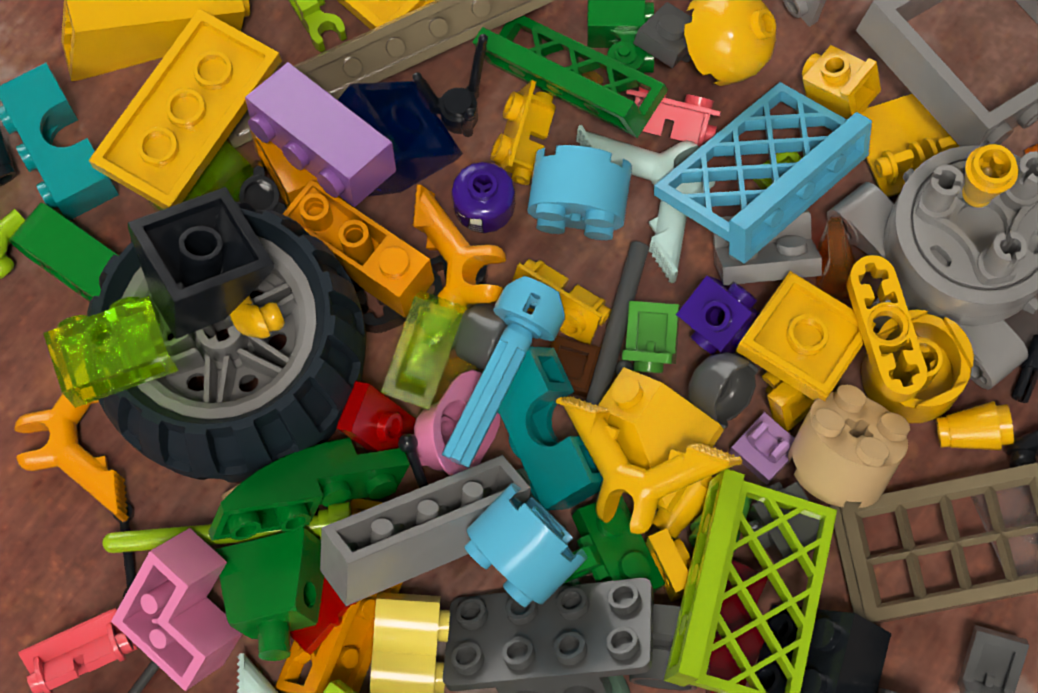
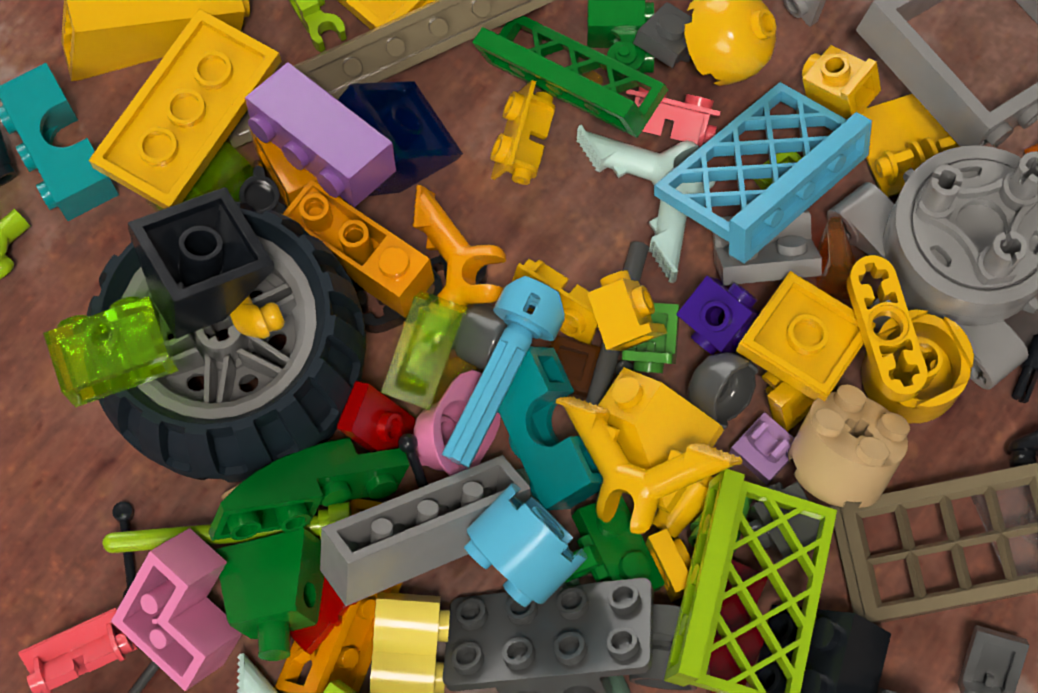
(62, 250): green beam -> none
(66, 453): light orange piece -> none
(458, 105): black plant -> none
(483, 197): dark purple head -> none
(579, 191): medium azure brick -> none
(624, 312): none -> yellow brick
(977, 428): yellow cone -> none
(988, 174): yellow cone -> none

